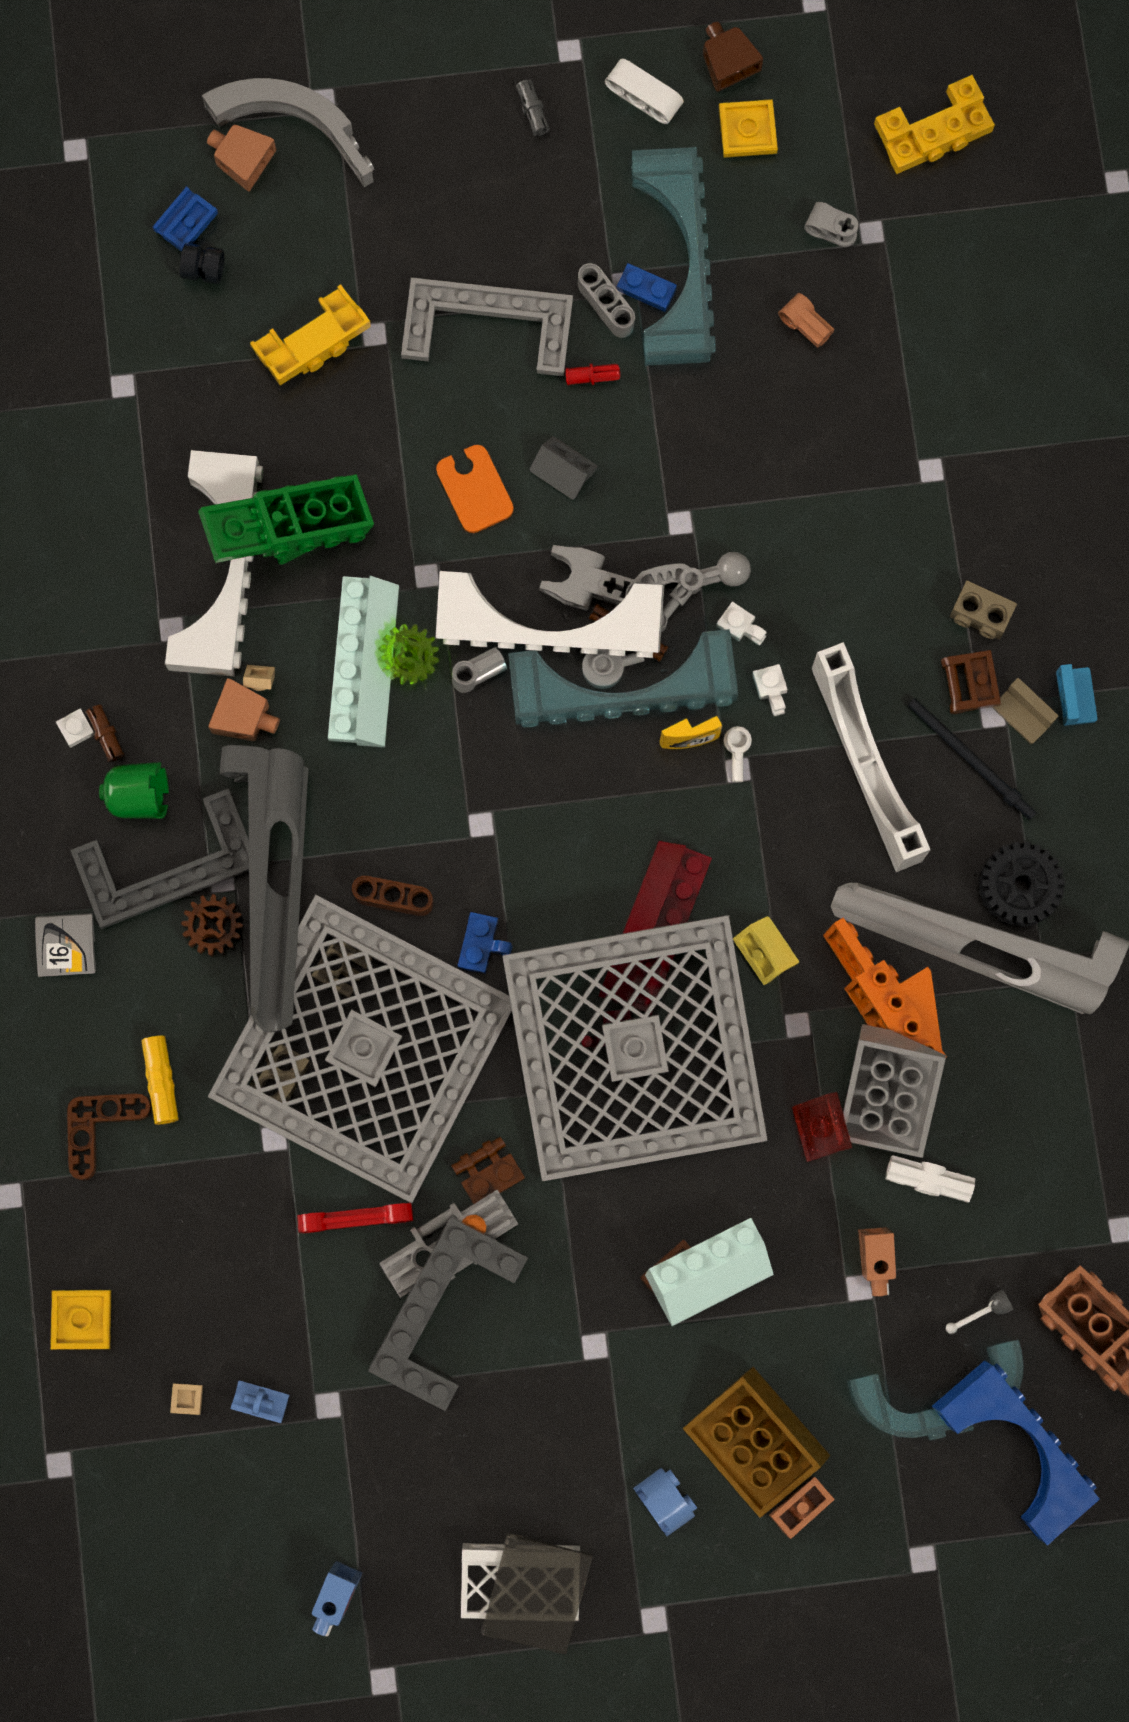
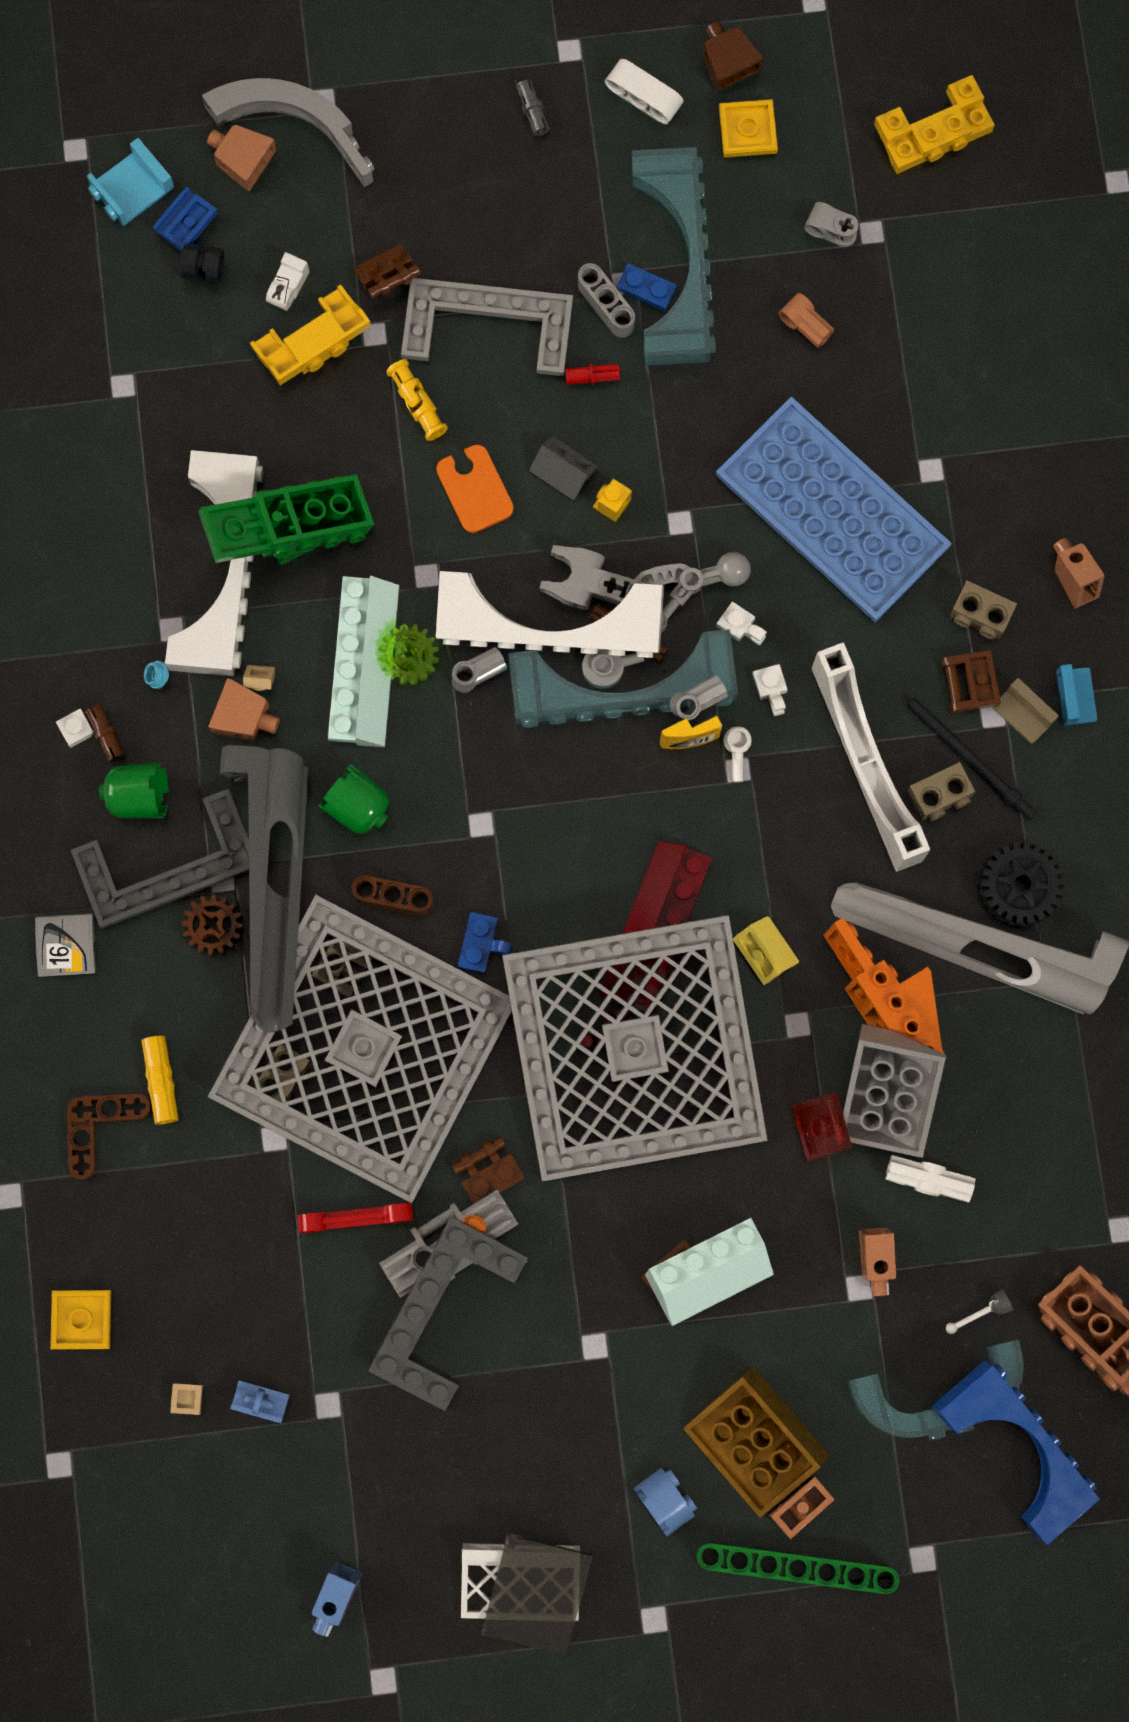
(131, 184): none -> medium azure panel
(156, 674): none -> medium azure plate
(287, 281): none -> white leg
(356, 801): none -> green cylinder
(387, 271): none -> reddish brown plate
(415, 397): none -> yellow piece
(613, 499): none -> yellow brick
(700, 696): none -> light grey piece
(810, 1573): none -> green beam
(833, 509): none -> medium blue plate
(938, 787): none -> dark tan brick
(1078, 572): none -> nougat torso

